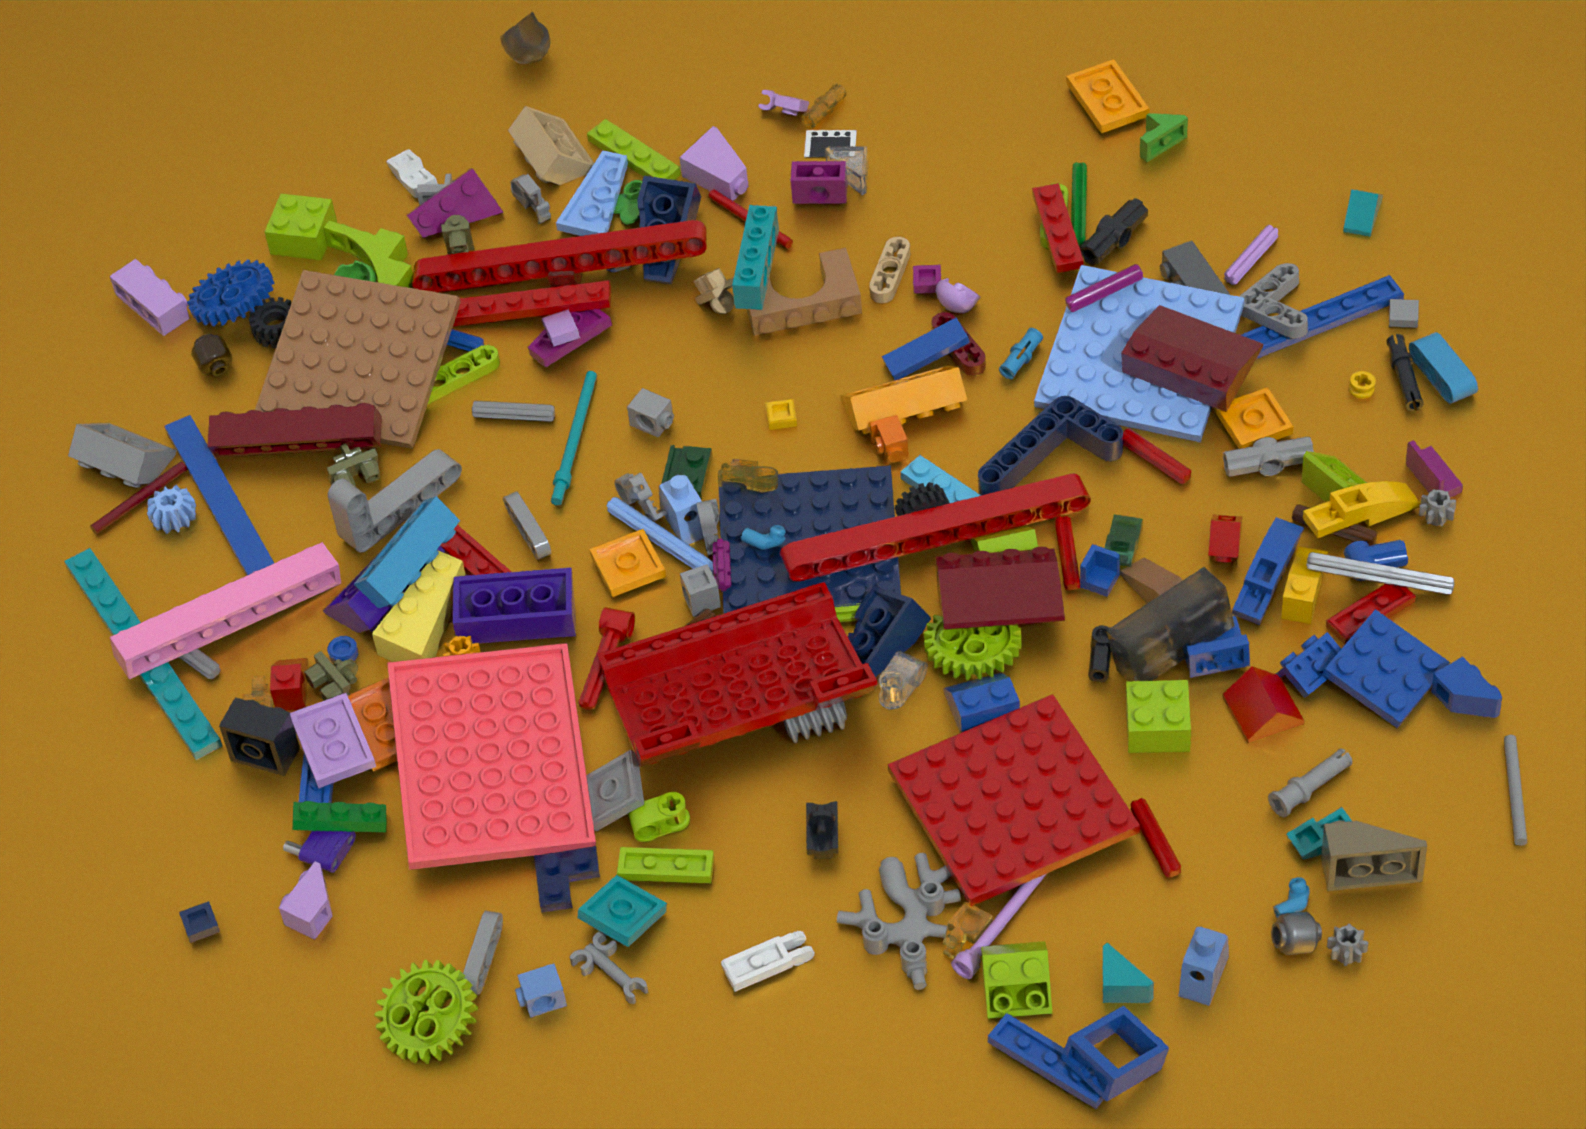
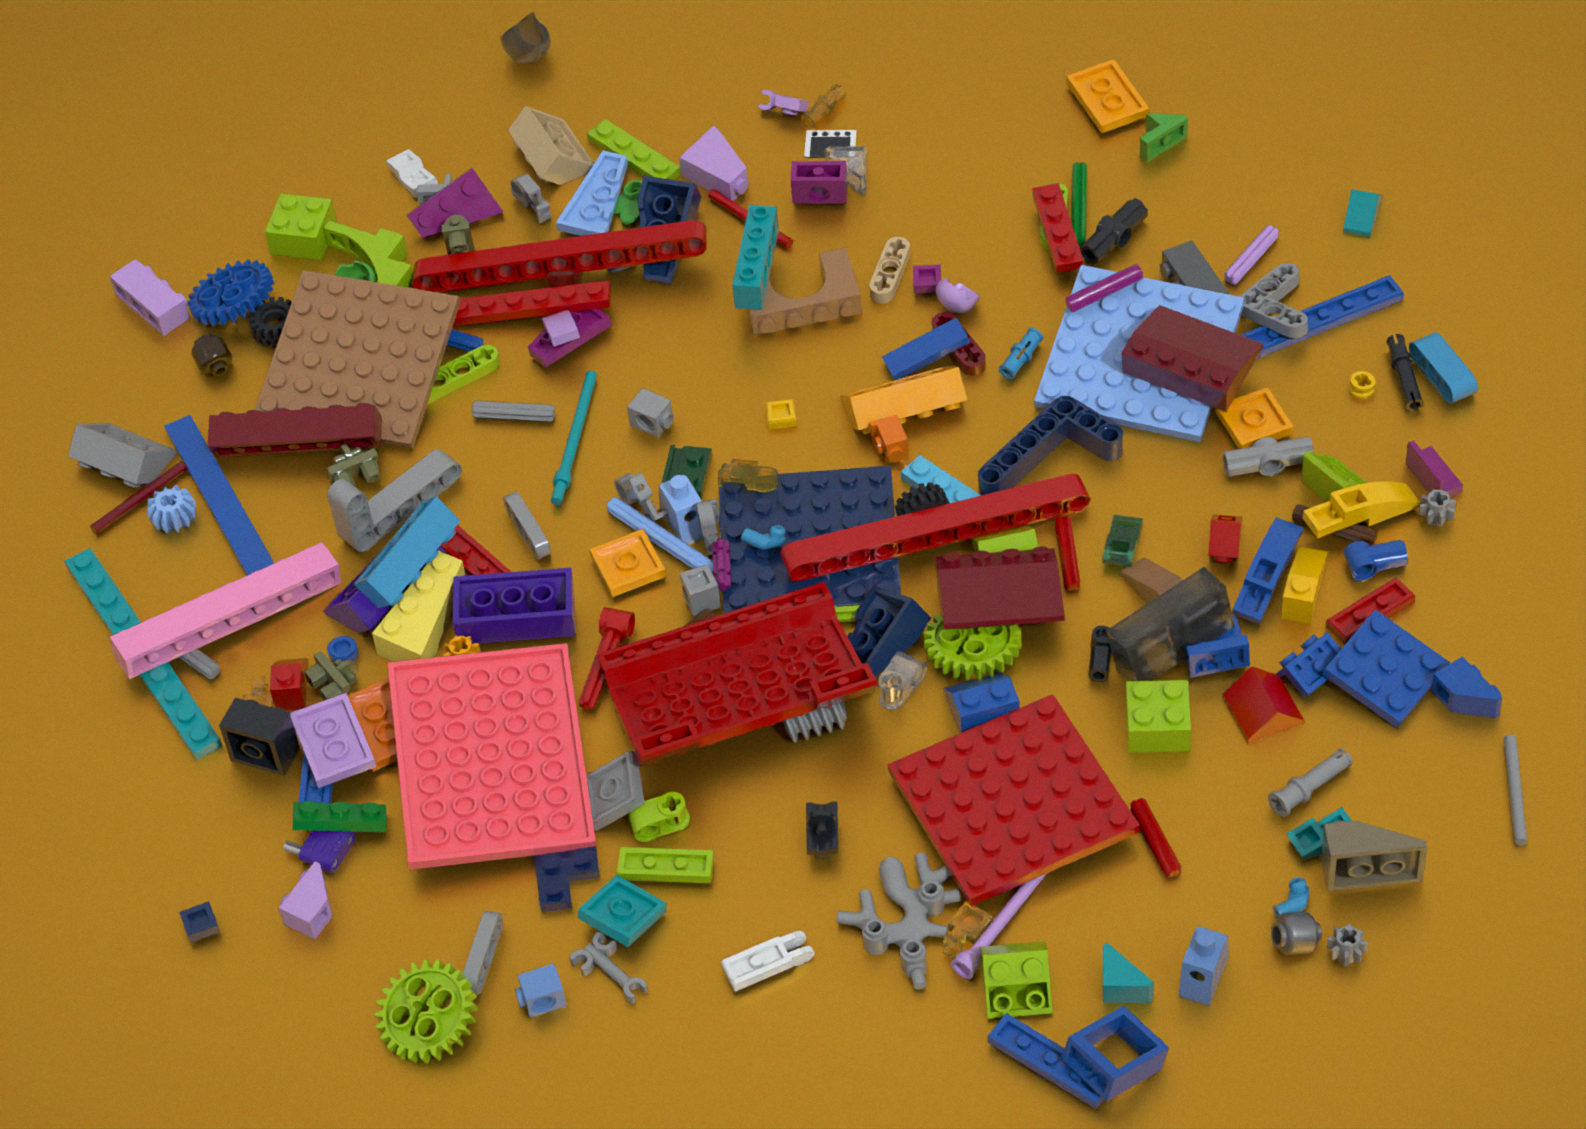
(714, 288): tan hips -> none
(1099, 570): blue panel -> none
(1156, 456): red axle -> none
(1380, 573): light grey axle -> none
(1403, 313): light grey tile -> none

